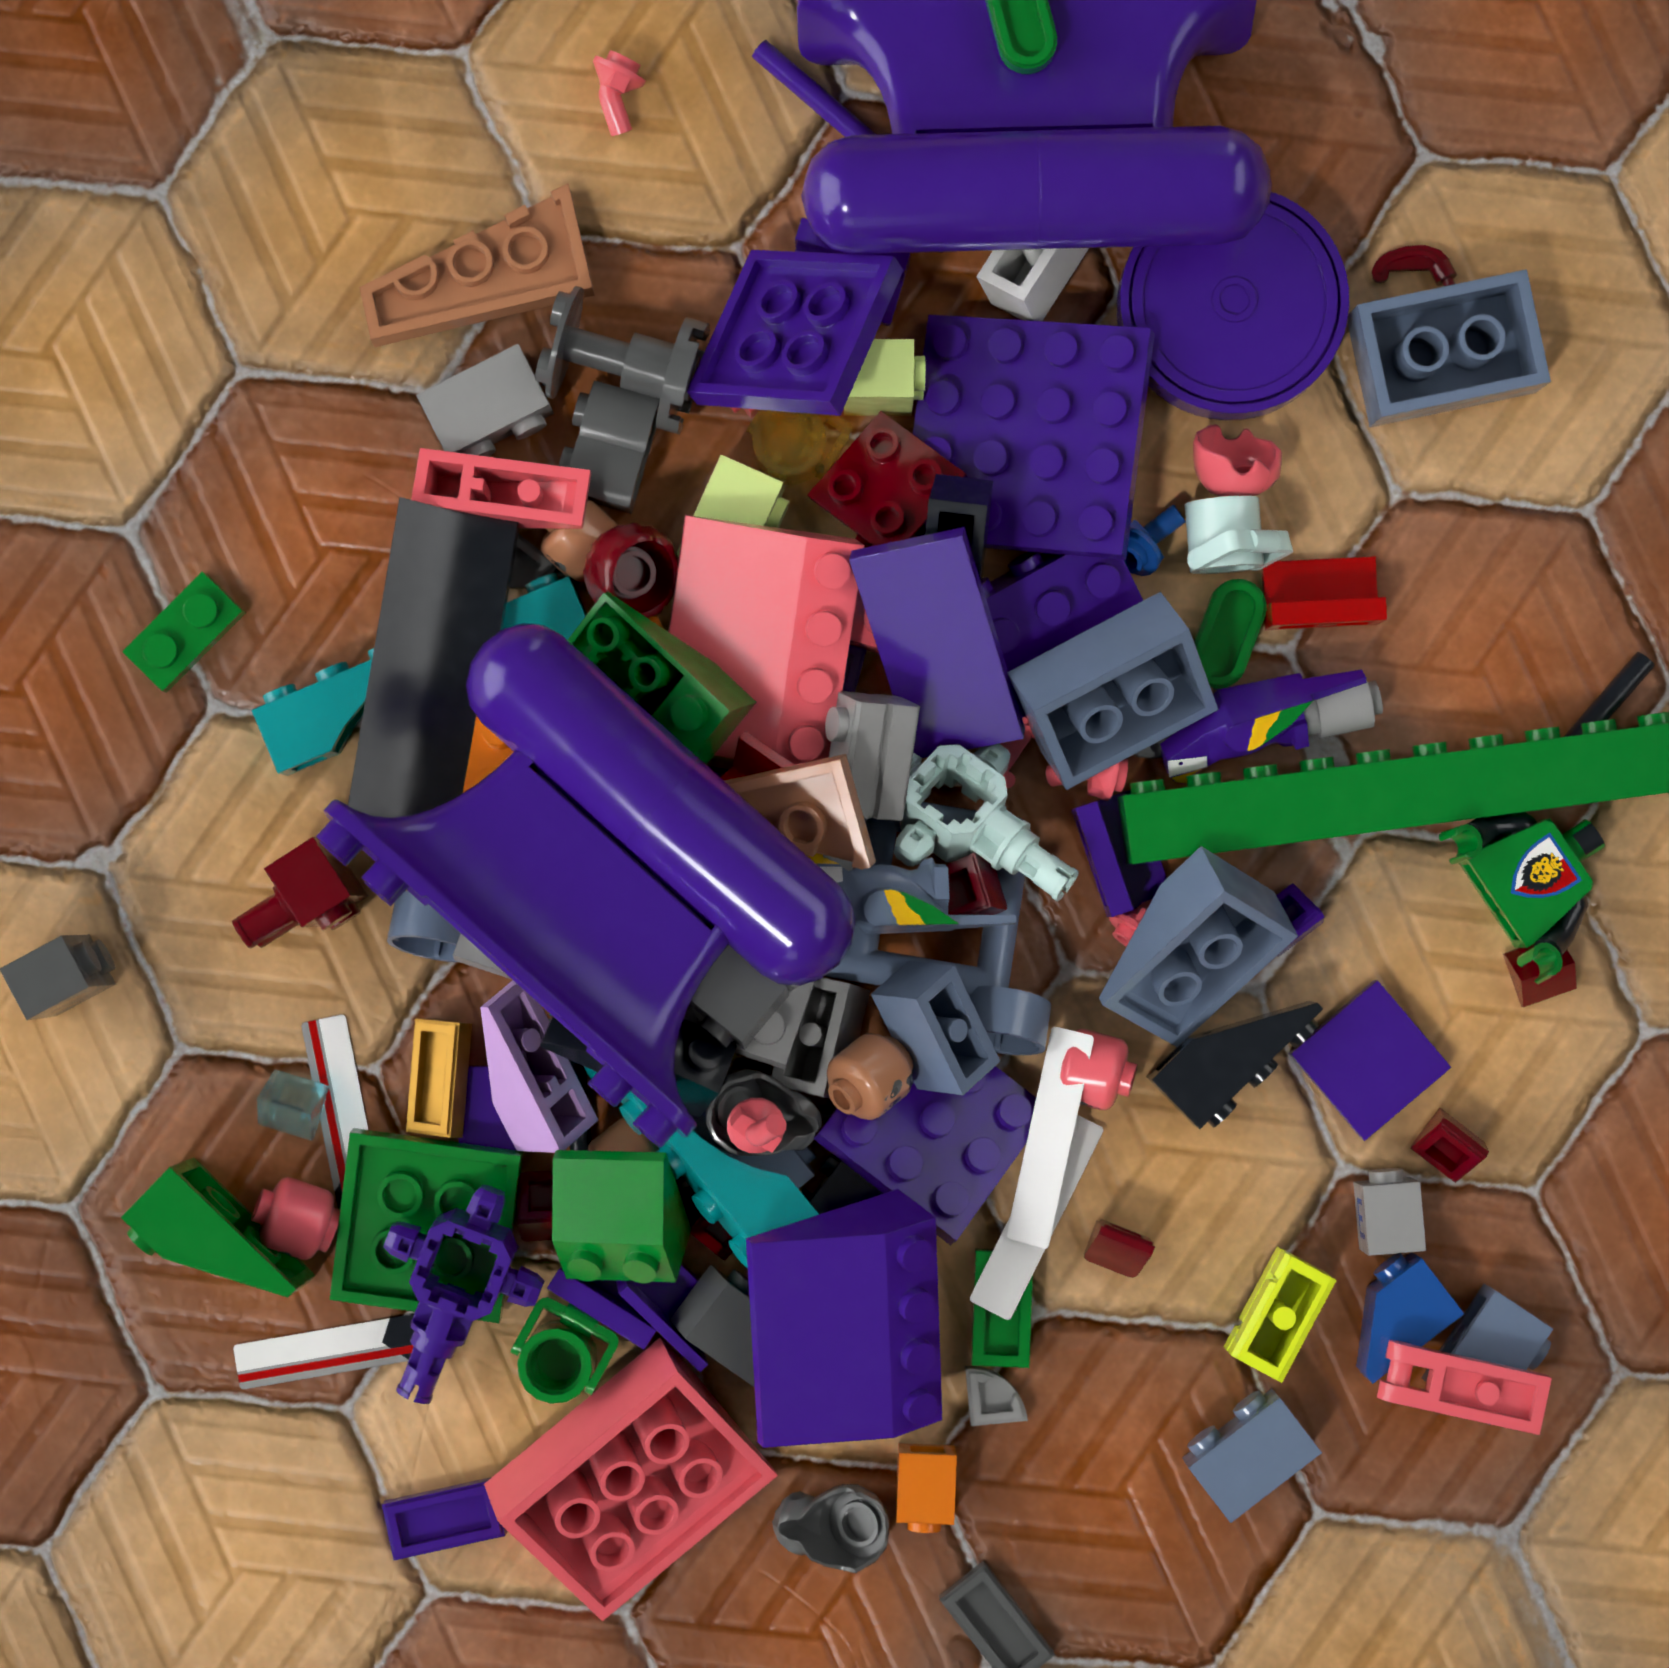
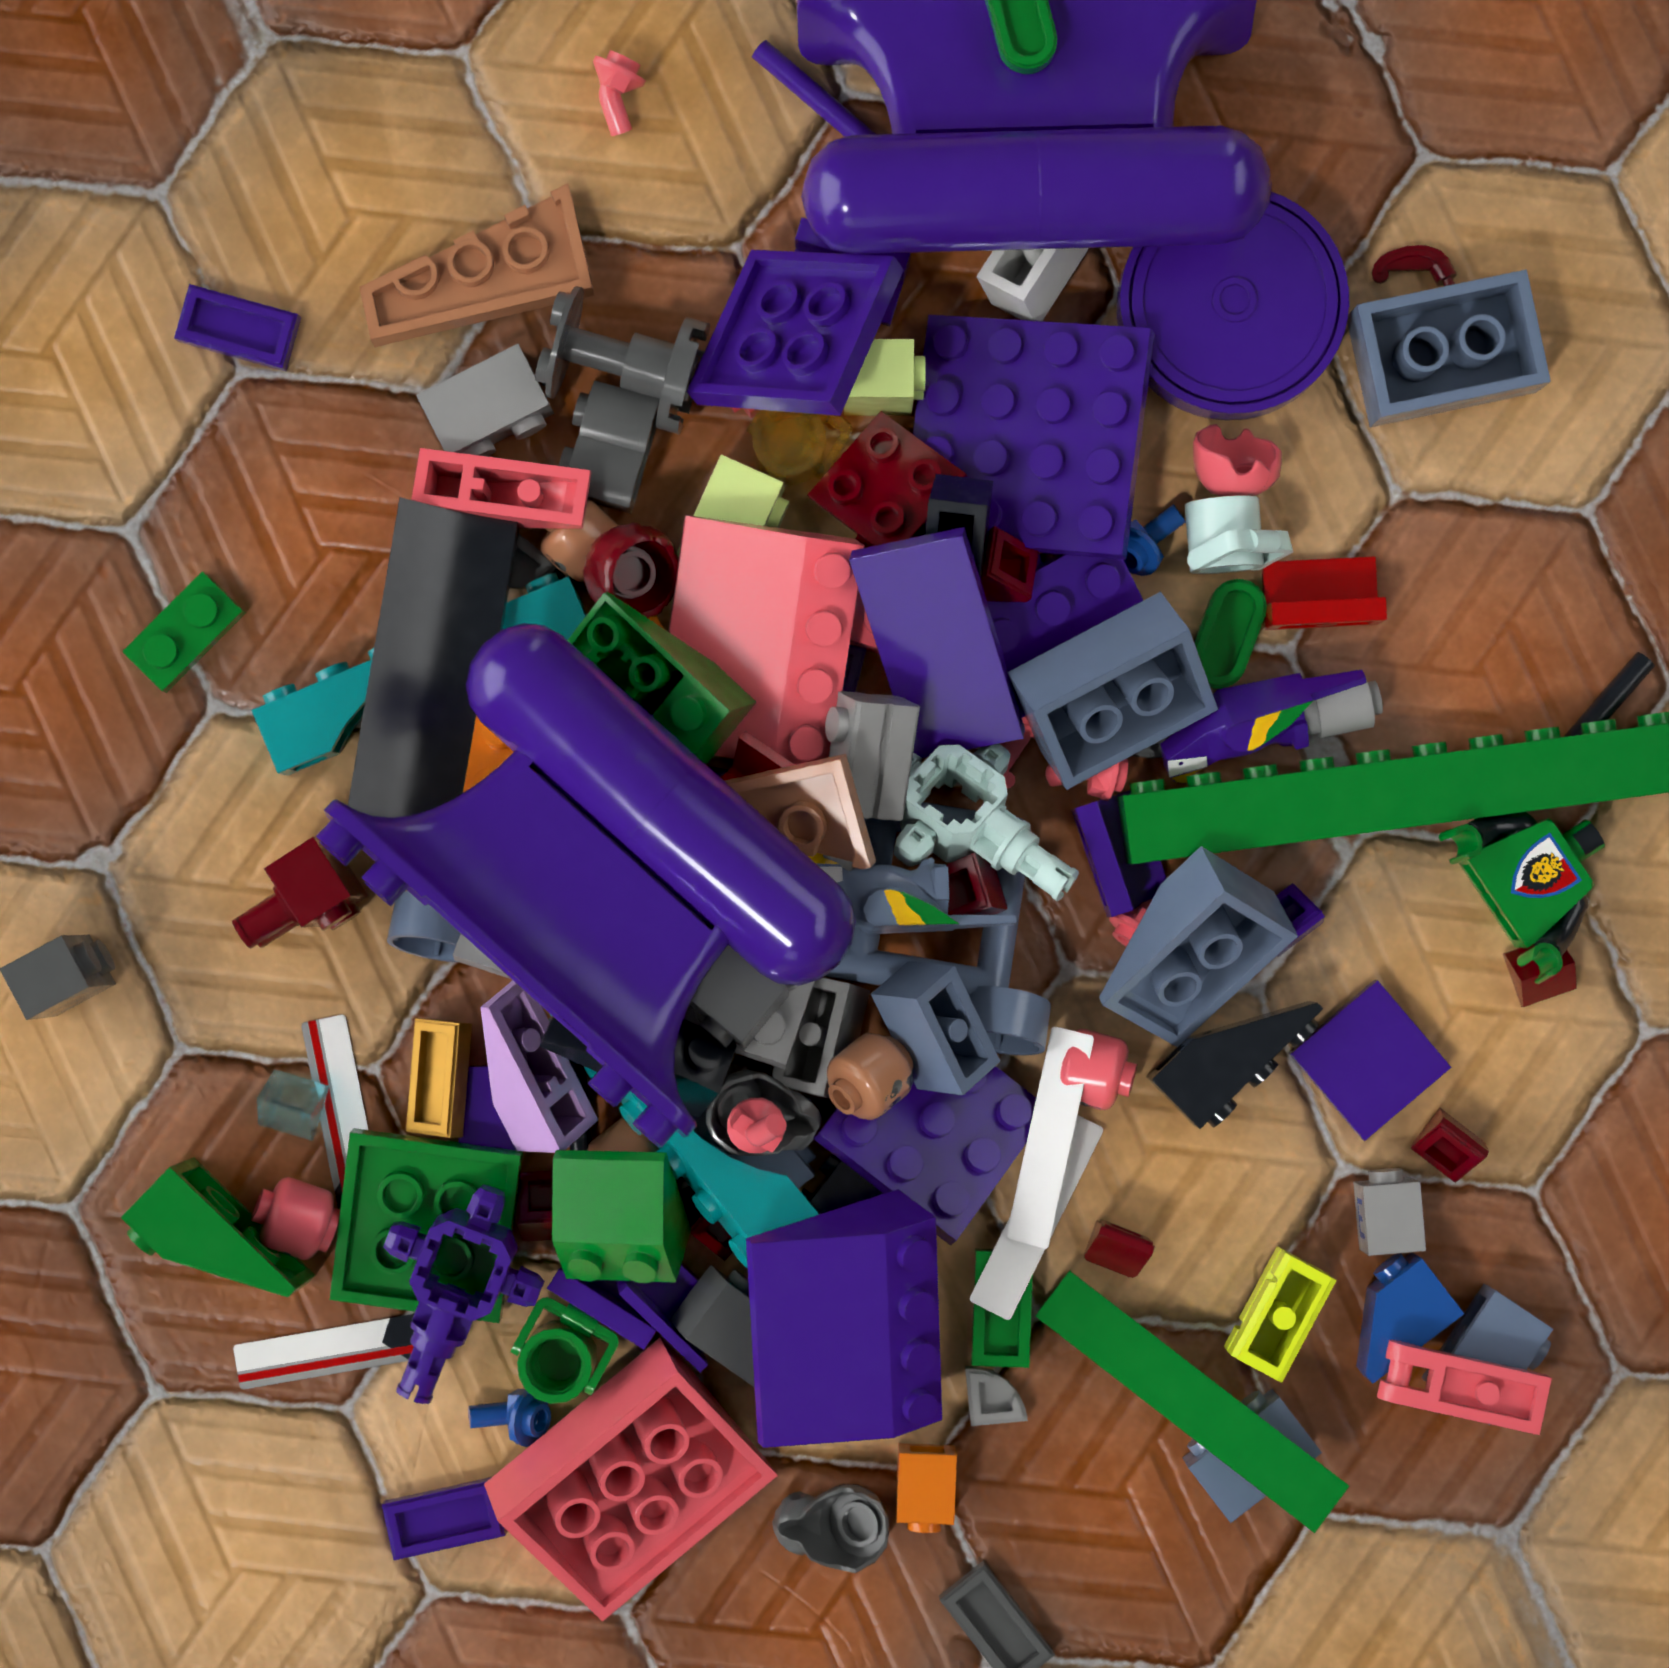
(237, 327): none -> dark purple tile
(518, 1413): none -> blue plate
(1008, 568): none -> dark red slope
(1193, 1402): none -> green tile

